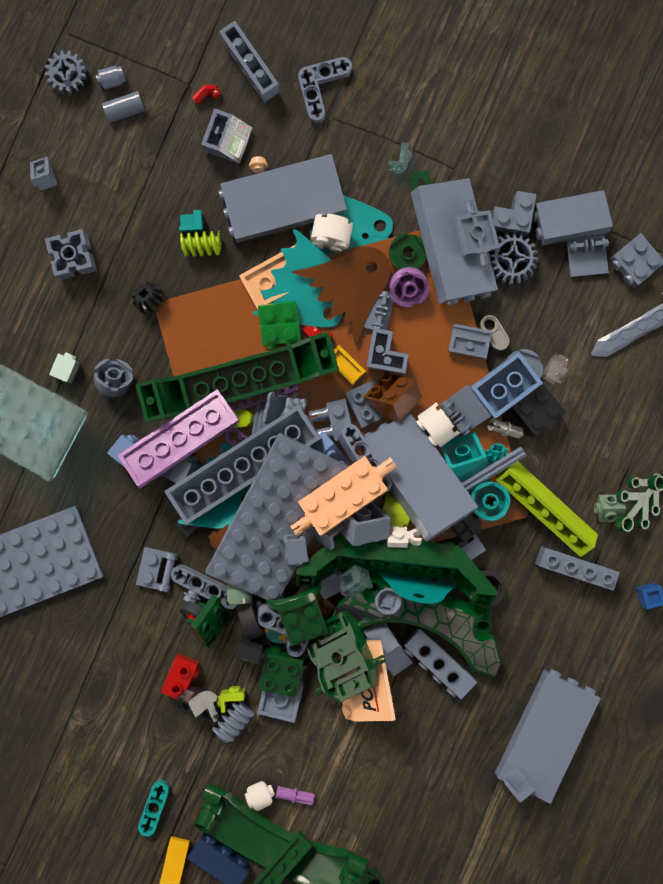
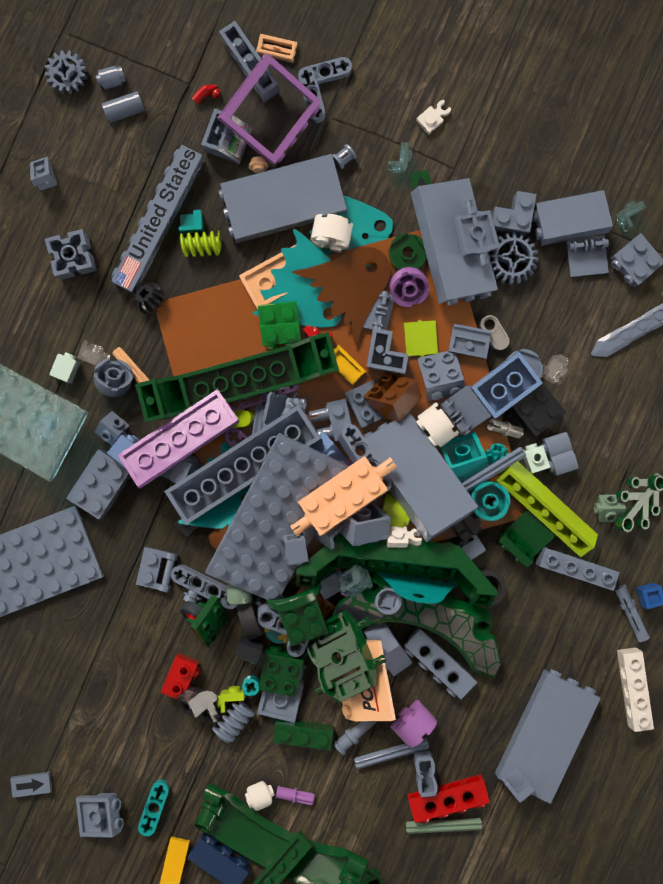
(31, 784): none -> sand blue tile
(92, 354): none -> clear brick
(99, 485): none -> sand blue brick
(99, 815): none -> sand blue plate
(111, 428): none -> sand blue brick
(137, 374): none -> light nougat axle
(158, 219): none -> sand blue brick
(242, 92): none -> medium lavender window
(254, 690): none -> teal bush
(278, 56): none -> light nougat tile
(303, 734): none -> dark green brick
(347, 150): none -> sand blue bush
(351, 736): none -> sand blue pin
(389, 754): none -> sand blue axle
(414, 724): none -> medium lavender brick
(420, 338): none -> lime piece
(425, 773): none -> sand blue brick
(431, 118): none -> white plate
(441, 375): none -> sand blue bracket
(444, 825): none -> sand green axle
(455, 790): none -> red brick
(525, 538): none -> dark green bracket
(535, 458): none -> light aqua brick
(560, 454): none -> sand blue brick
(624, 215): none -> clear light blue bracket
(628, 606): none -> sand blue pin
(635, 689): none -> white brick

